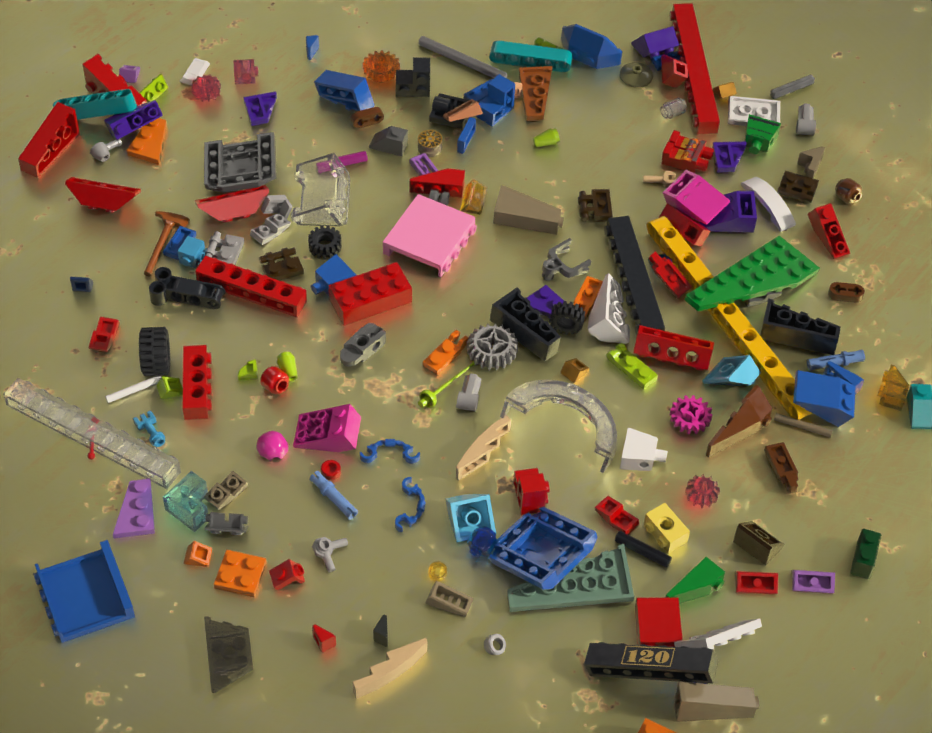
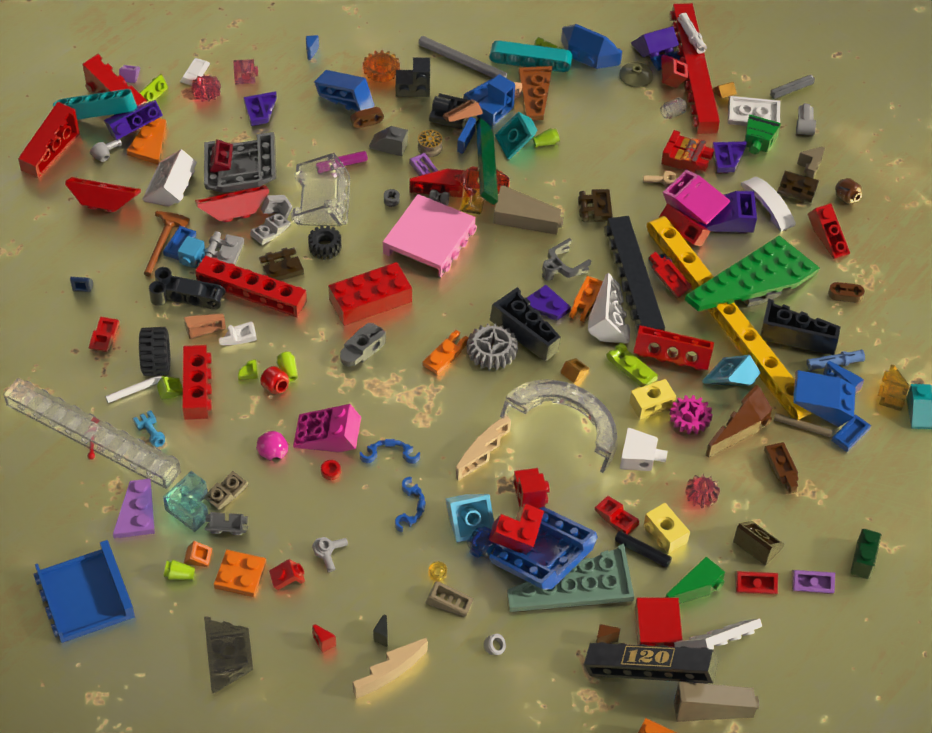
(170, 179): none -> white slope
(178, 571): none -> lime cone
(204, 324): none -> nougat slope
(221, 156): none -> dark red slope
(239, 334): none -> white slope
(328, 489): medium blue pin -> none
(329, 273): blue torso -> none
(391, 202): none -> dark grey bush
(428, 398): lime sword -> none
(469, 180): none -> clear red piece
(469, 396): light grey piece -> none
(486, 162): none -> dark green tile
(516, 134): none -> teal slope
(518, 533): none -> red brick
(573, 321): black tyre -> none
(608, 634): none -> reddish brown slope
(652, 398): none -> light yellow brick
(694, 37): none -> white pin
(851, 433): none -> blue tile

